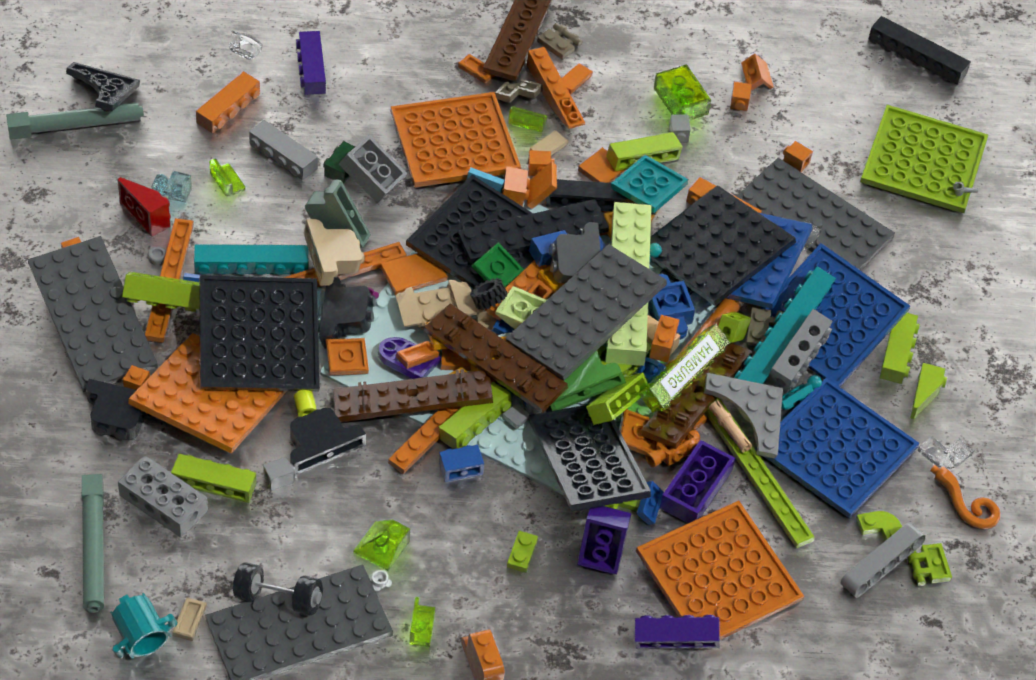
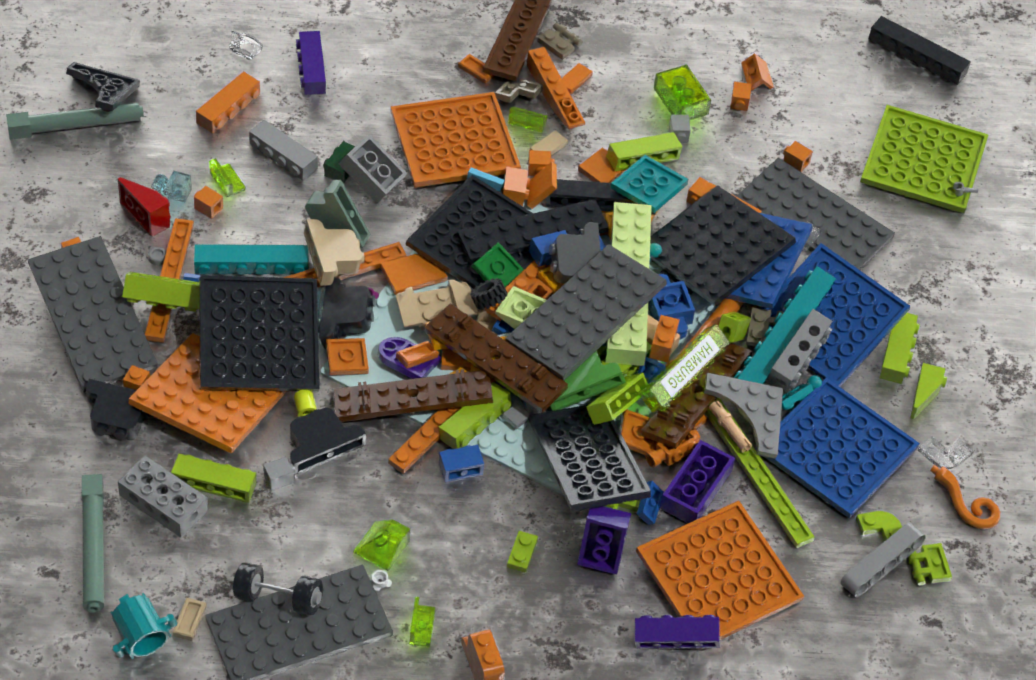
(208, 202): none -> orange brick

